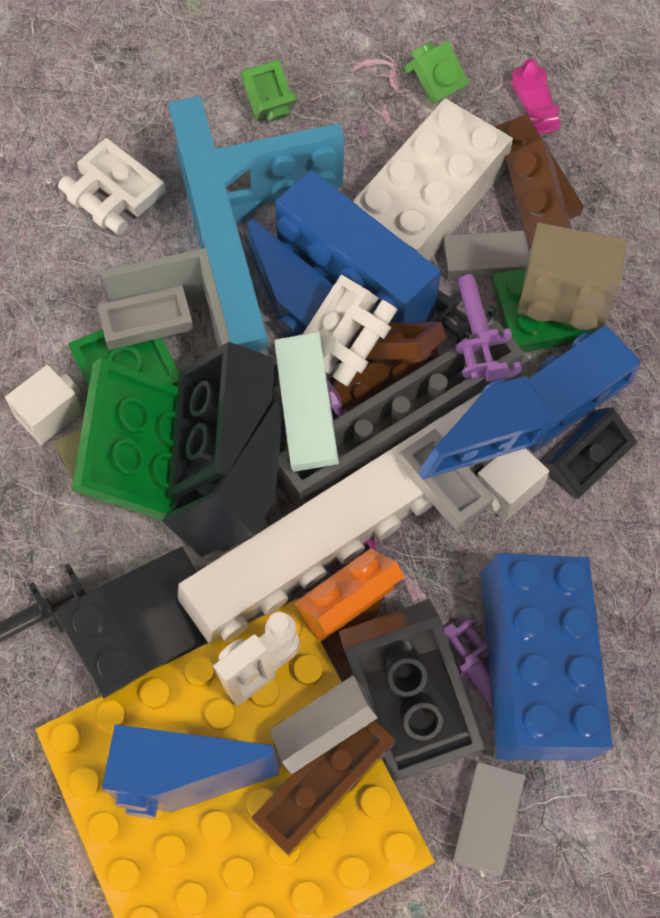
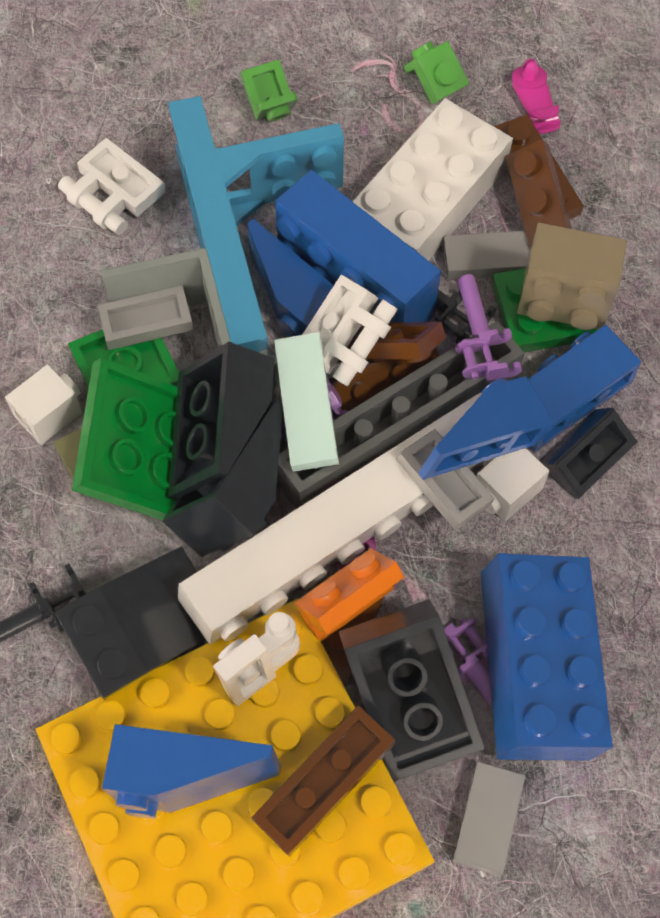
(322, 724): light grey tile -> none

